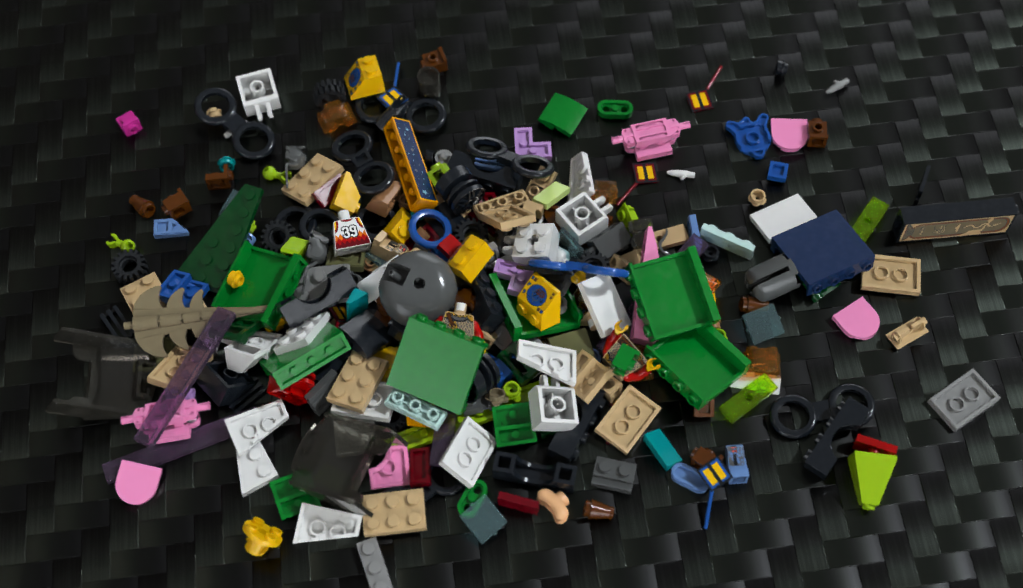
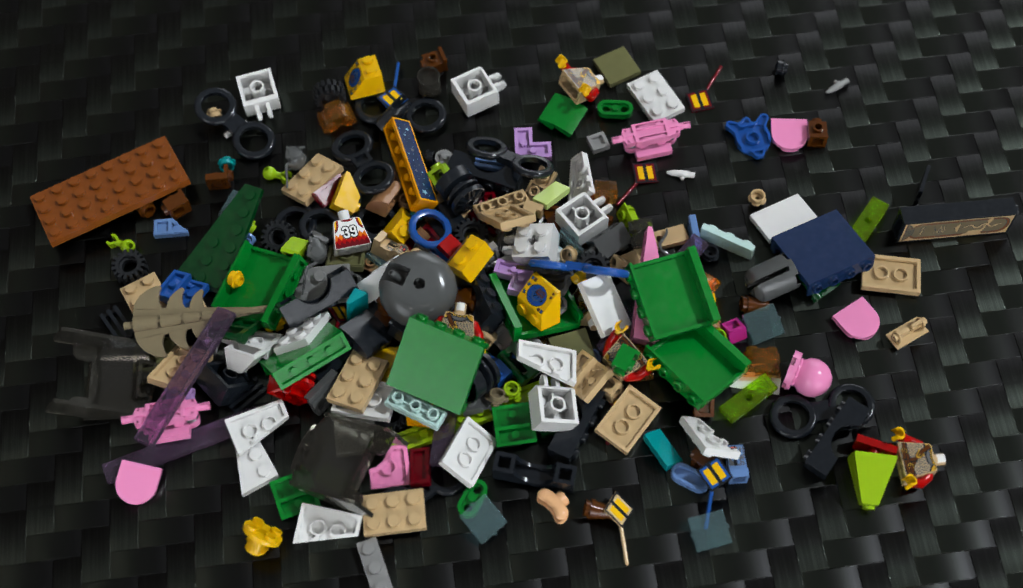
(109, 191): none -> dark orange plate
(129, 123): dark pink bracket -> none
(477, 90): none -> white hinge
(518, 503): dark red tile -> none
(565, 254): none -> tan plate
(578, 82): none -> torso
(598, 142): none -> light grey tile
(613, 475): dark grey plate -> none
(616, 67): none -> olive tile
(619, 511): none -> piece
(655, 96): none -> white plate
(704, 439): none -> white wing
(709, 530): none -> clear light blue piece
(734, 330): none -> dark pink slope
(777, 171): blue plate -> none
(808, 376): none -> bright pink tile
(915, 460): none -> torso
(963, 400): light grey tile -> none

